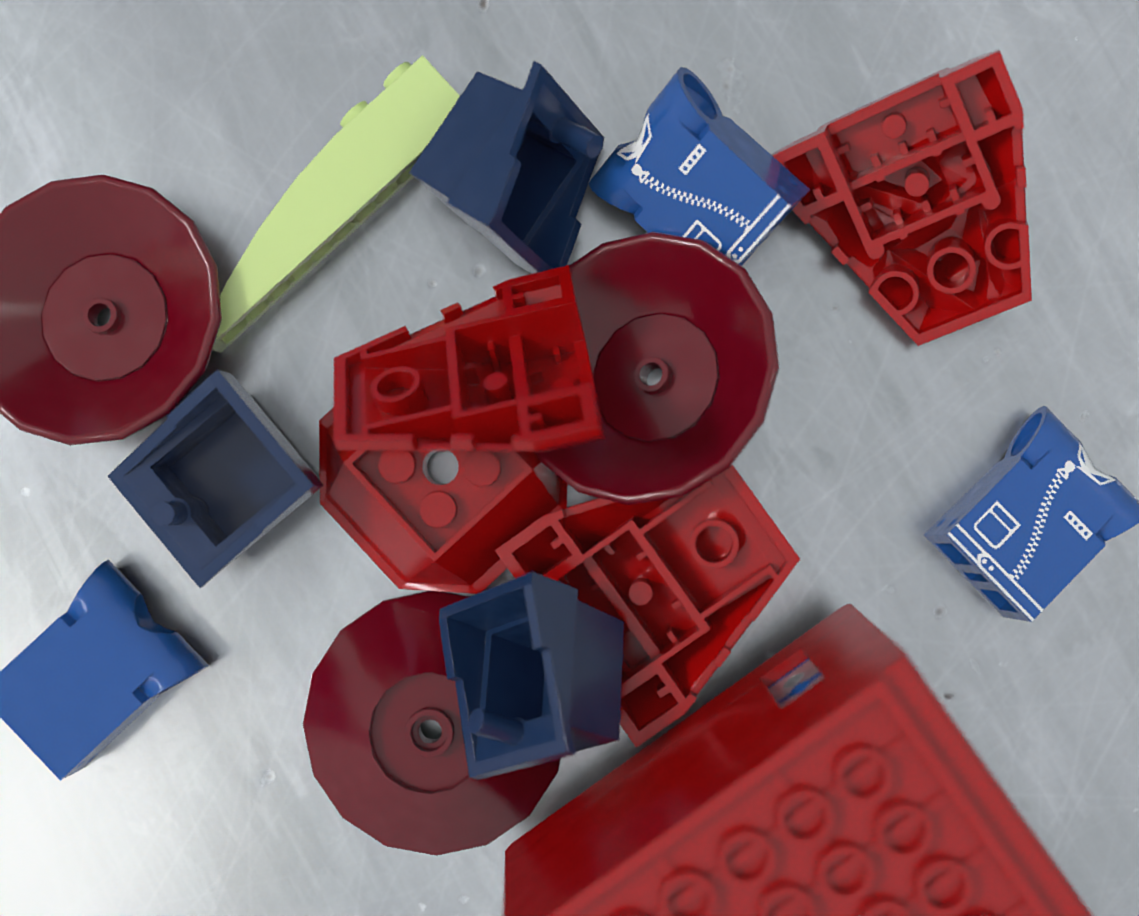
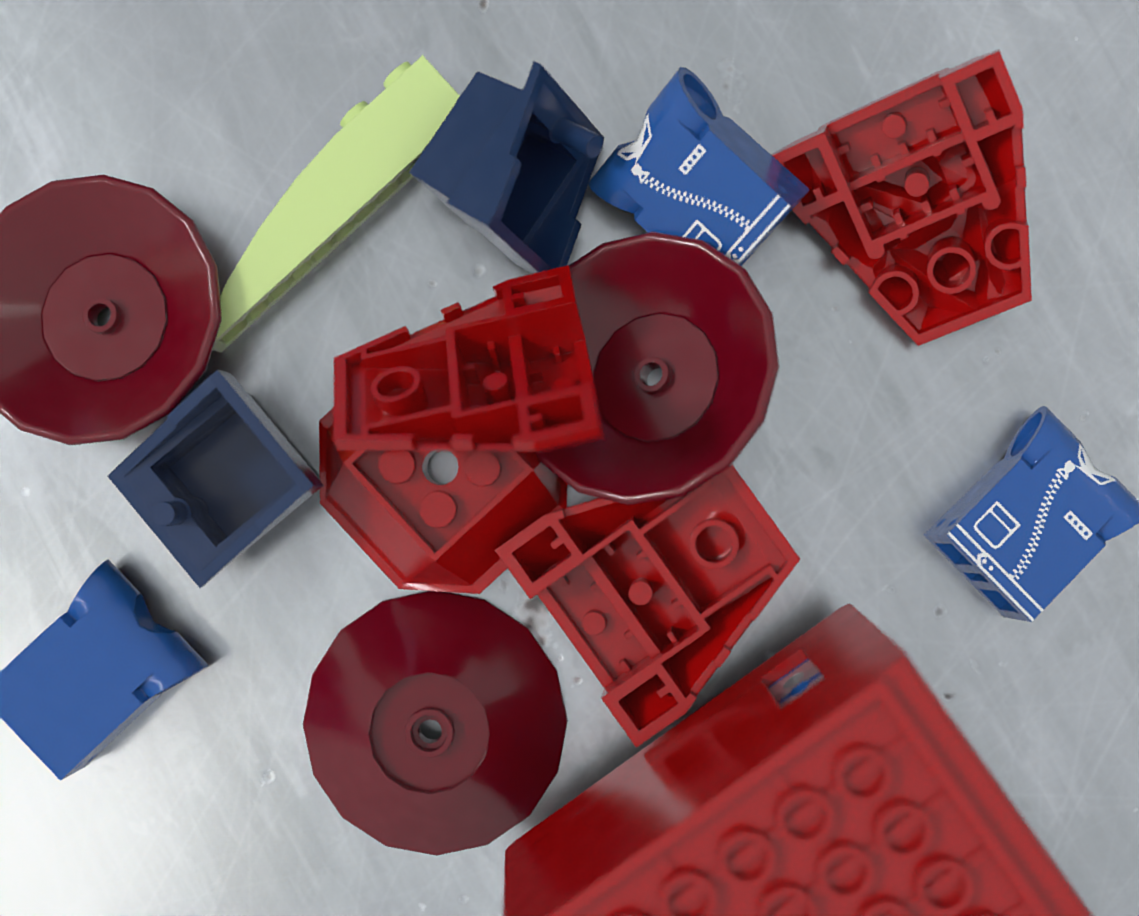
(532, 673): dark blue piece -> none

